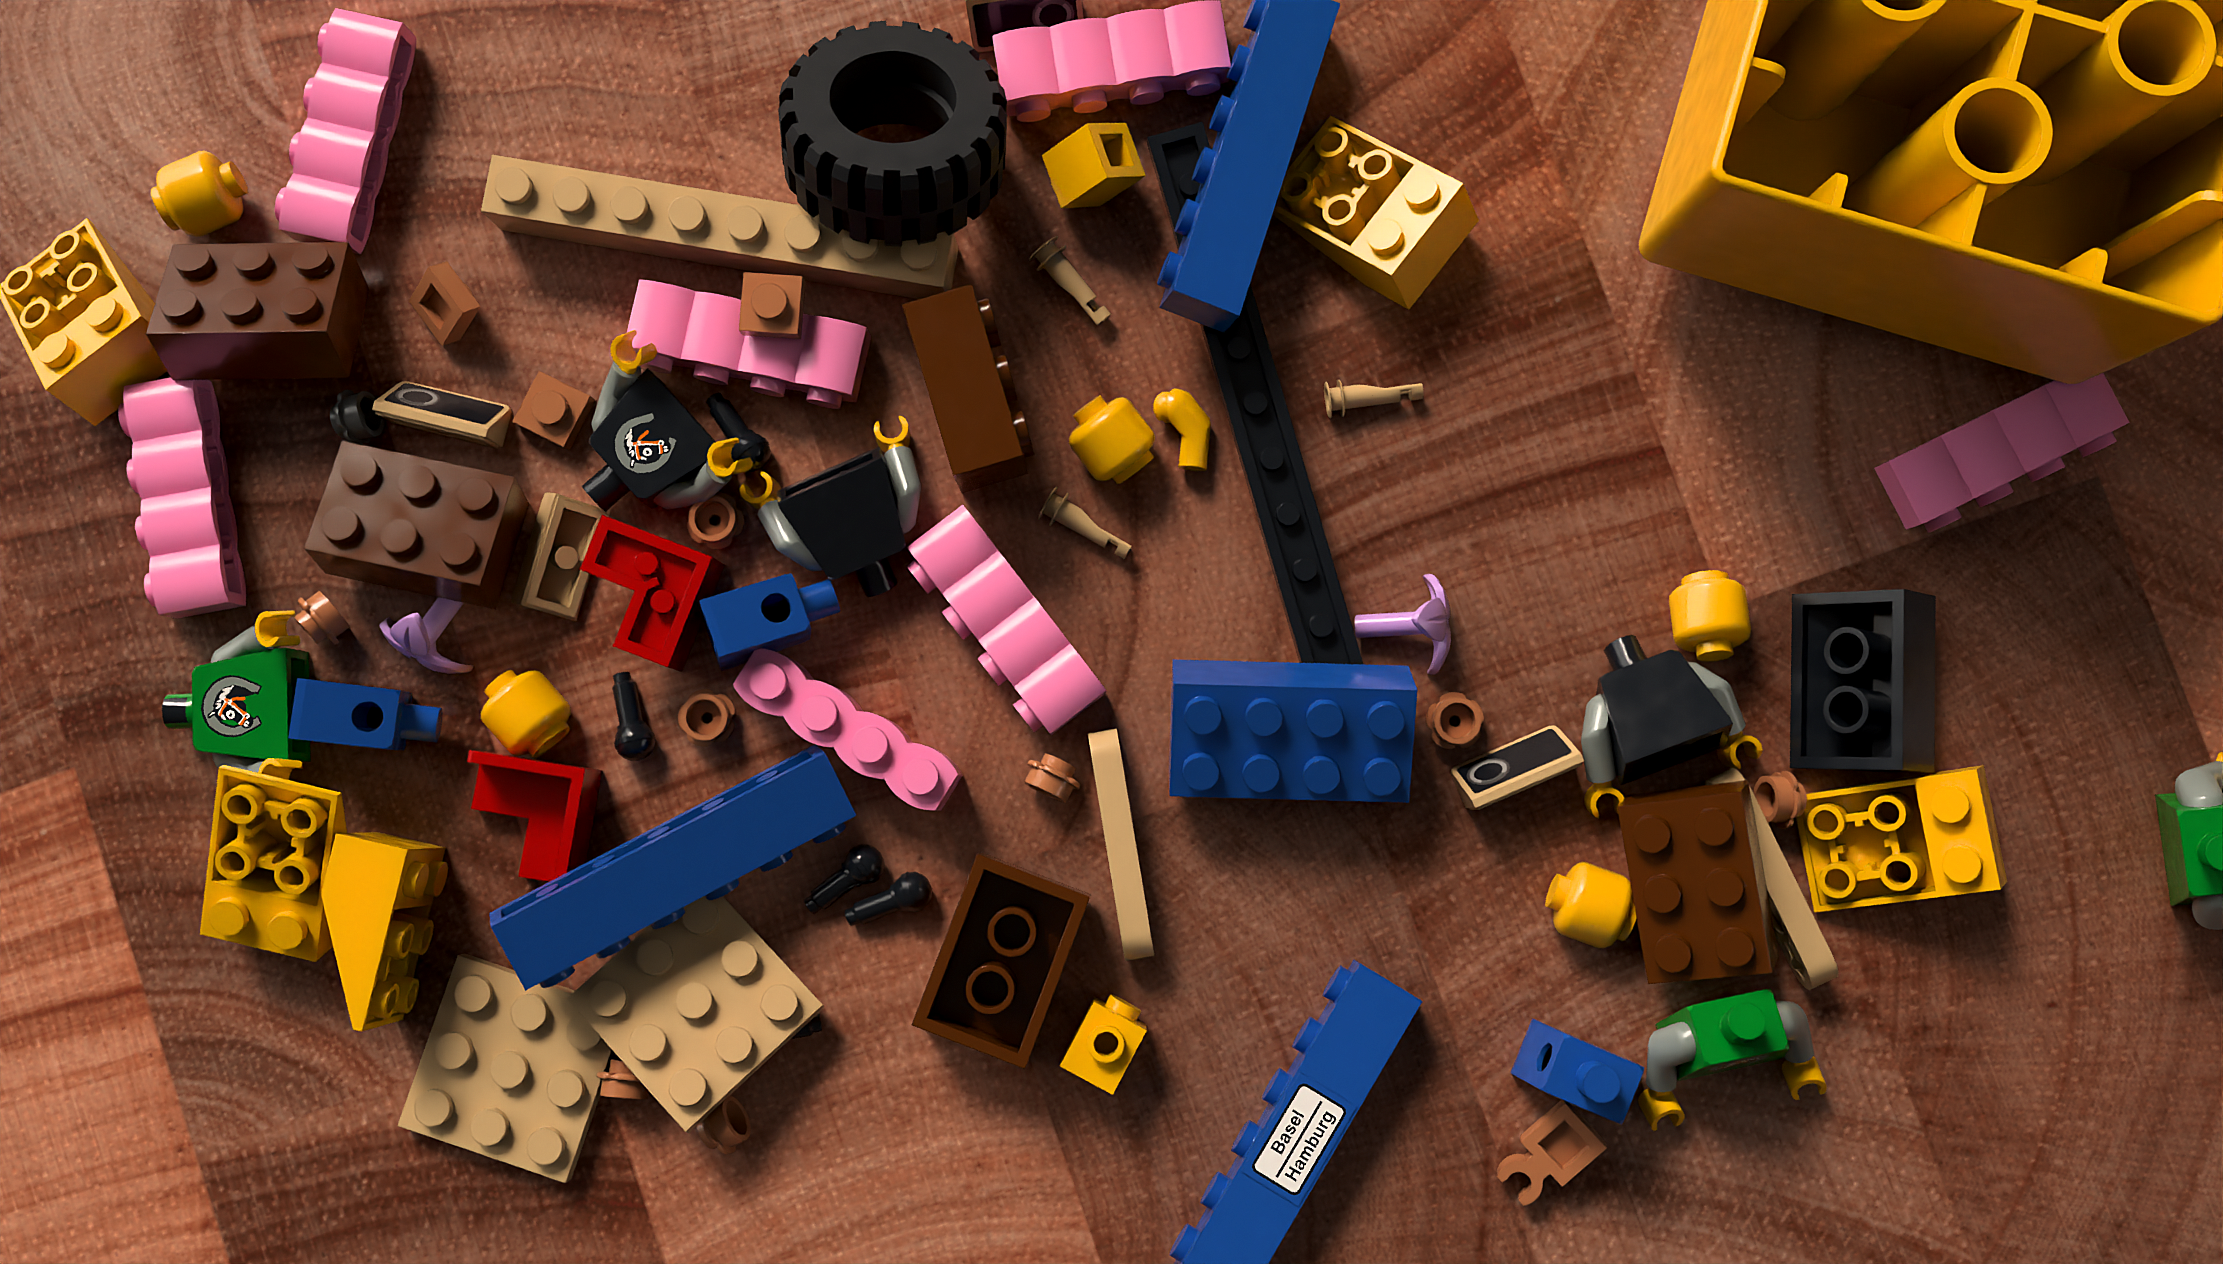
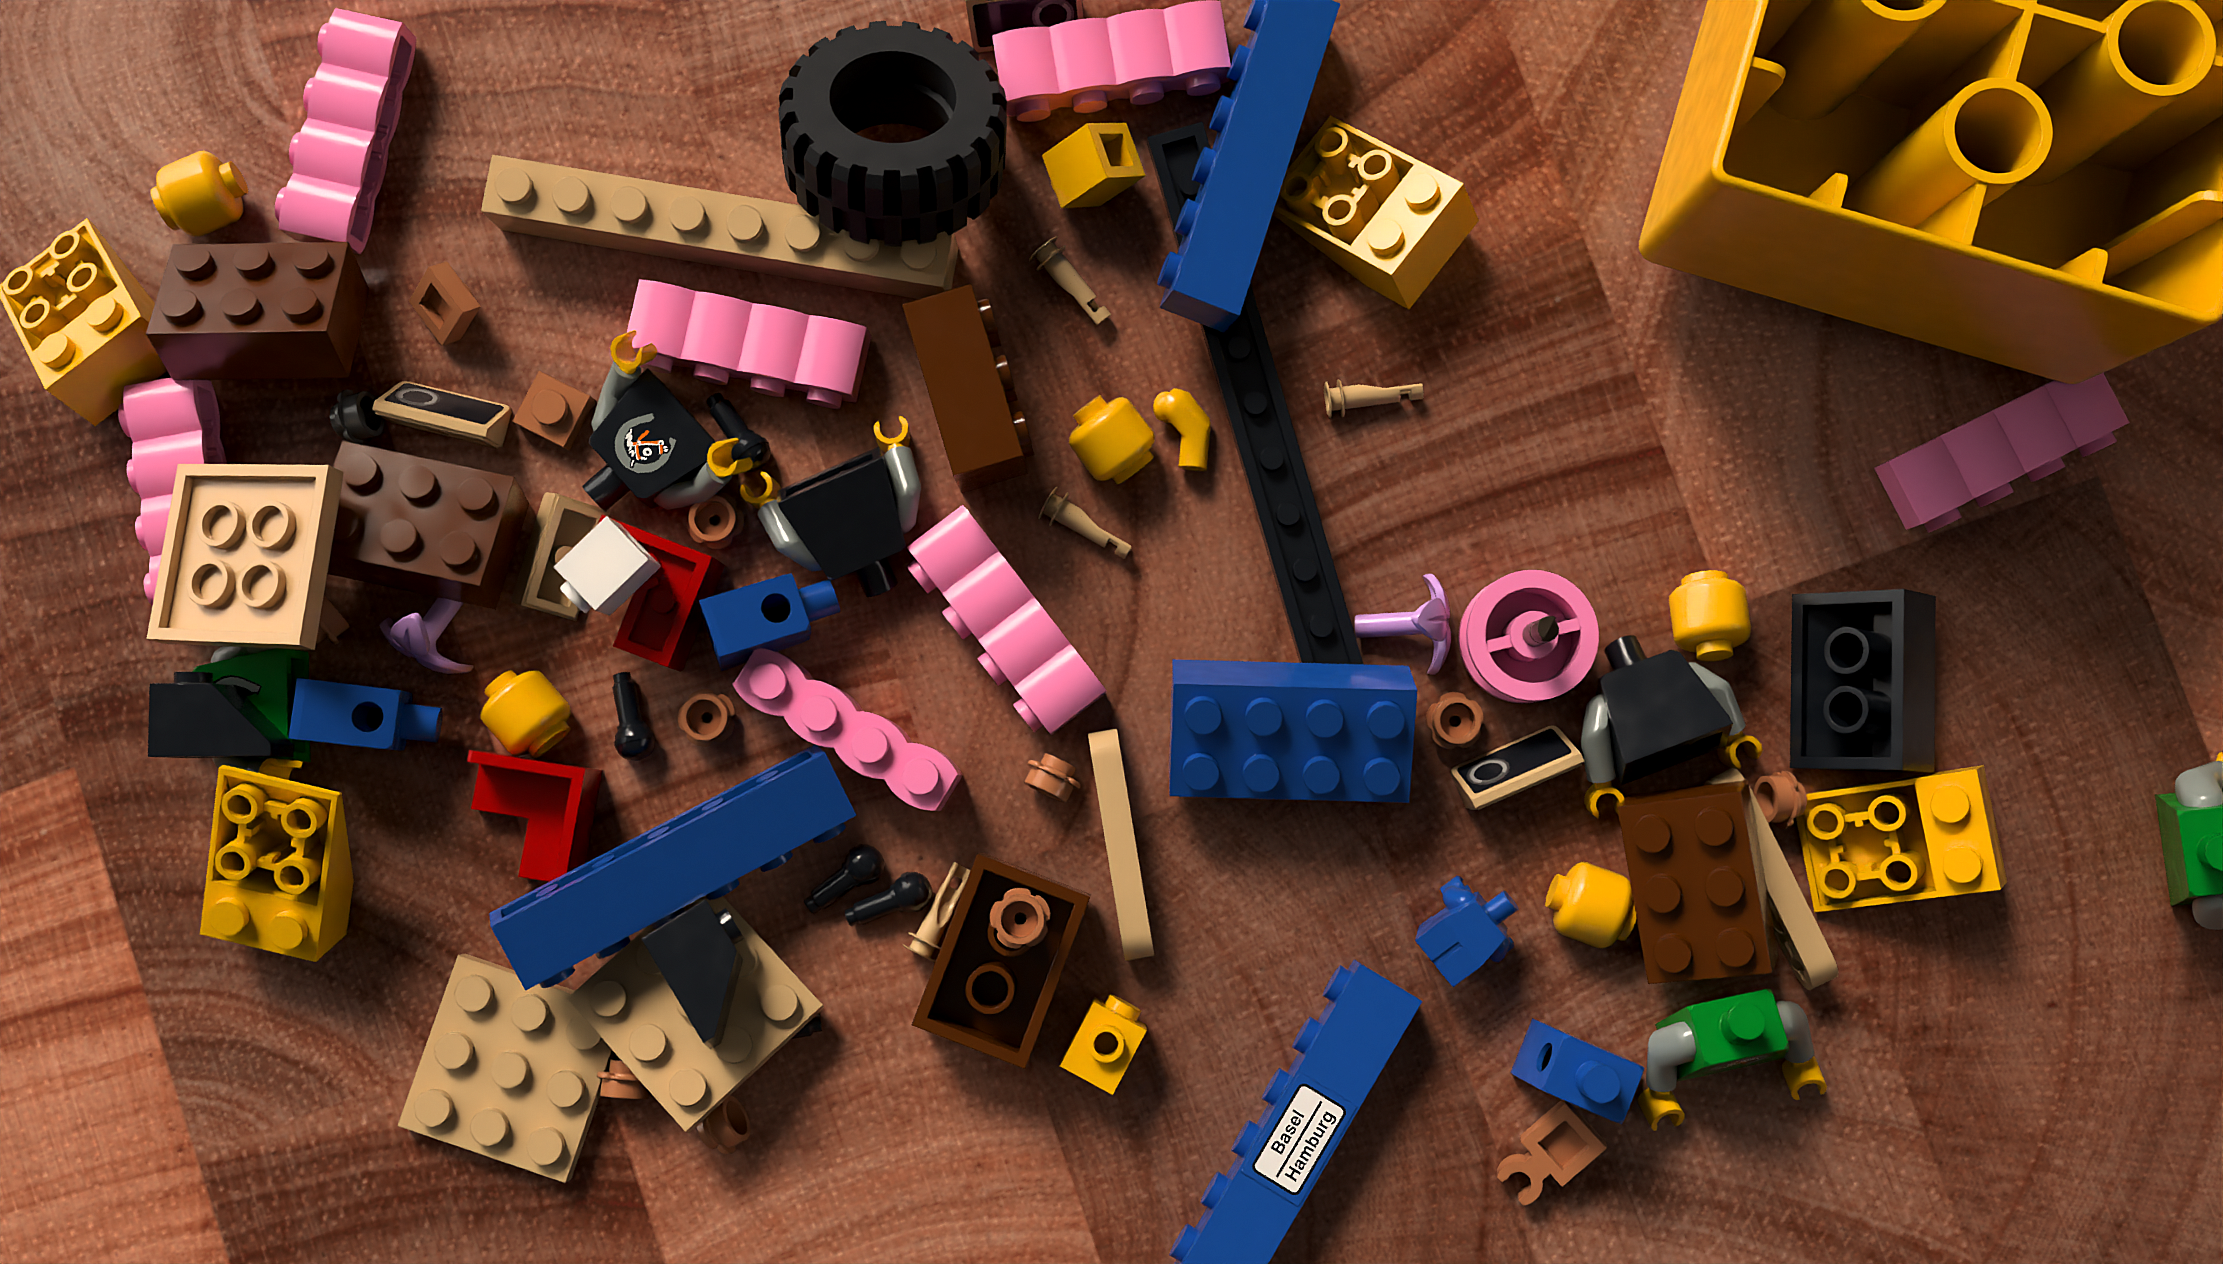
(209, 721): none -> black slope
(246, 555): none -> tan plate
(378, 920): yellow slope -> none
(605, 568): none -> white brick
(700, 966): none -> black slope
(772, 305): nougat plate -> none
(939, 914): none -> tan piece
(1003, 918): none -> nougat plate
(1466, 931): none -> blue piece
(1528, 637): none -> bright pink wheel

